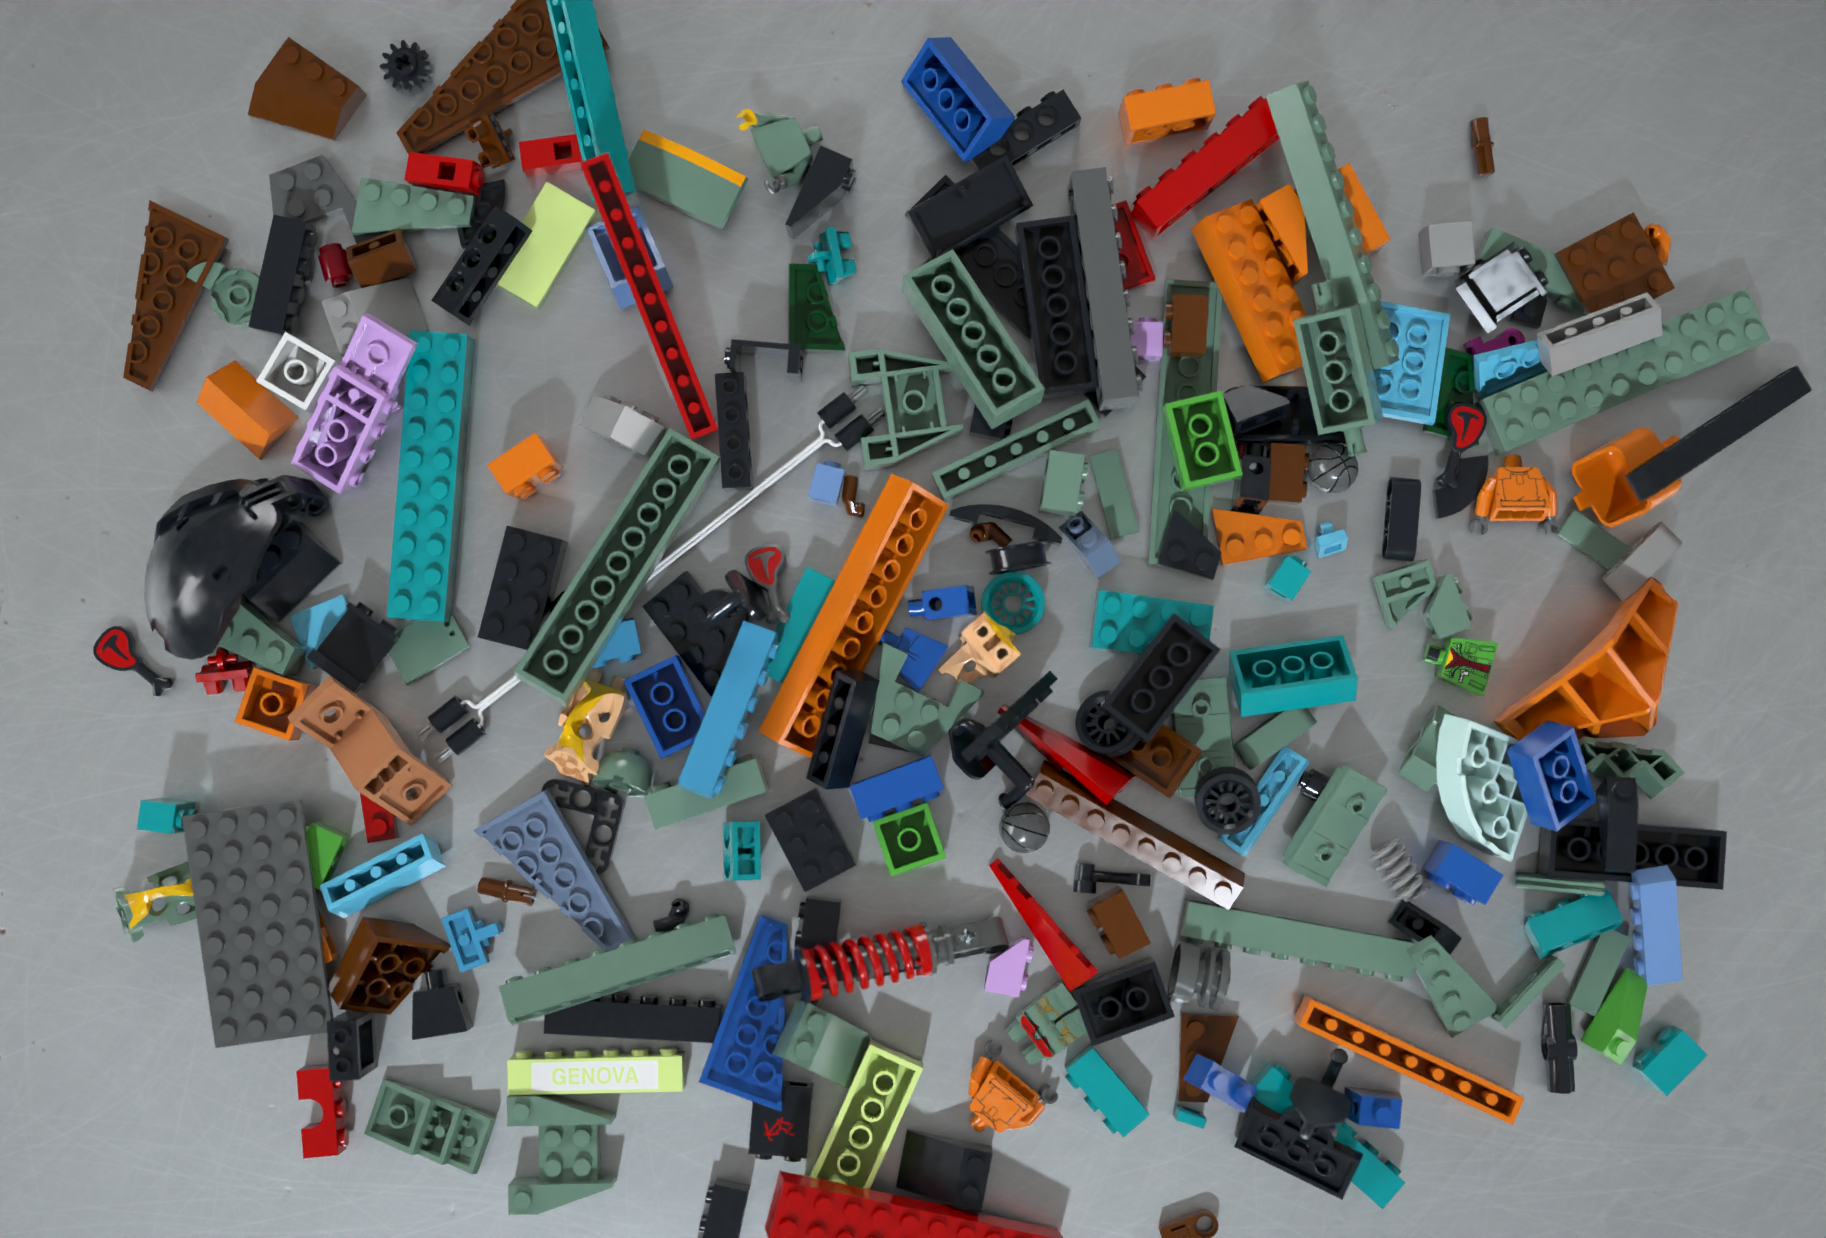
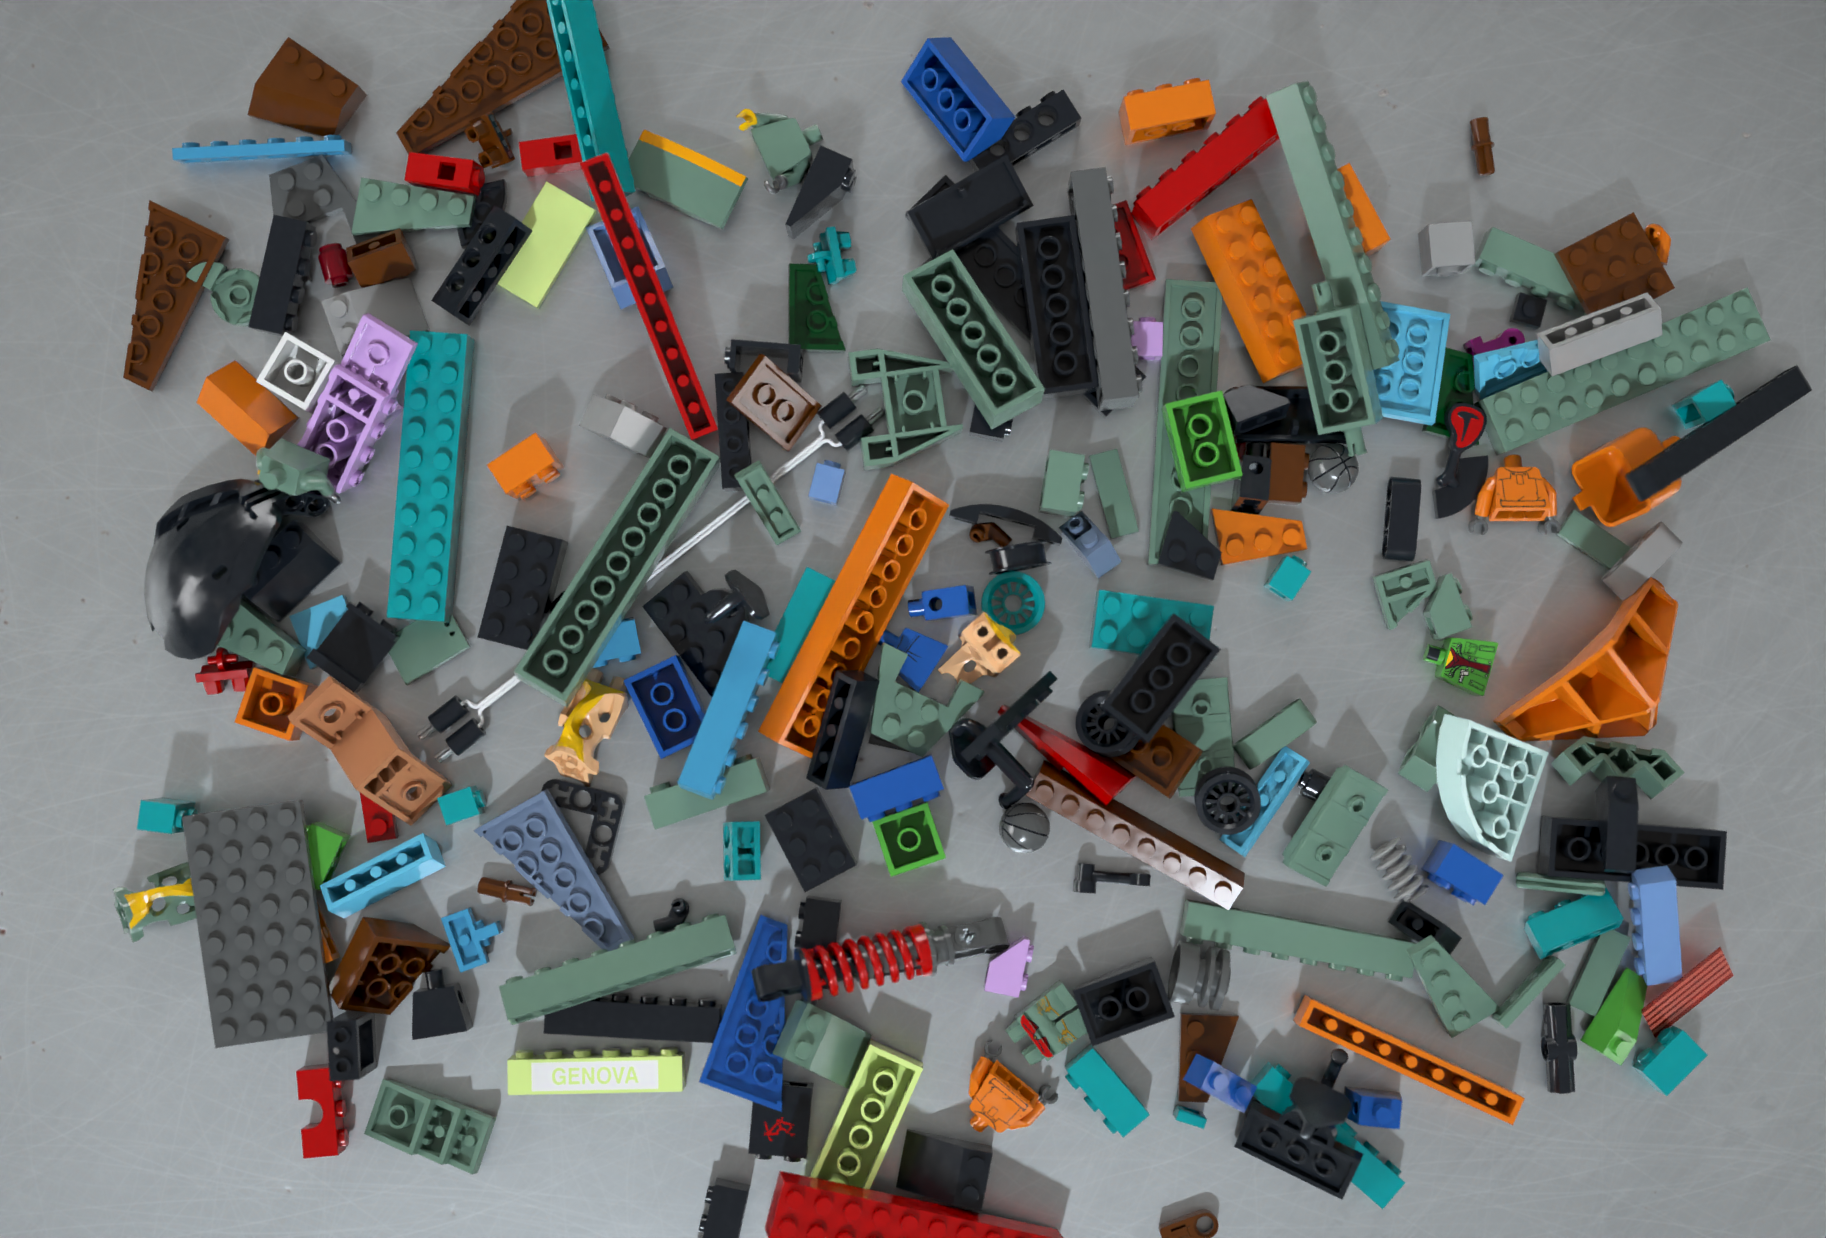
(117, 651): black piece -> none
(273, 149): none -> dark azure plate
(294, 470): none -> sand green torso
(407, 76): black gear -> none
(462, 804): none -> teal brick
(566, 1152): sand green wedge -> none
(624, 772): sand green cylinder -> none
(764, 568): dark grey piece -> none
(767, 502): none -> sand green tile
(774, 402): none -> plate
(849, 497): reddish brown arm -> none
(1016, 450): sand green brick -> none
(1061, 951): red wedge -> none
(1118, 921): reddish brown brick -> none
(1186, 325): reddish brown brick -> none
(1286, 227): orange slope -> none
(1292, 676): teal brick -> none
(1330, 541): medium azure tile -> none
(1501, 285): panel -> none
(1551, 775): blue brick -> none
(1687, 992): none -> clear red sticker
(1704, 404): none -> teal brick

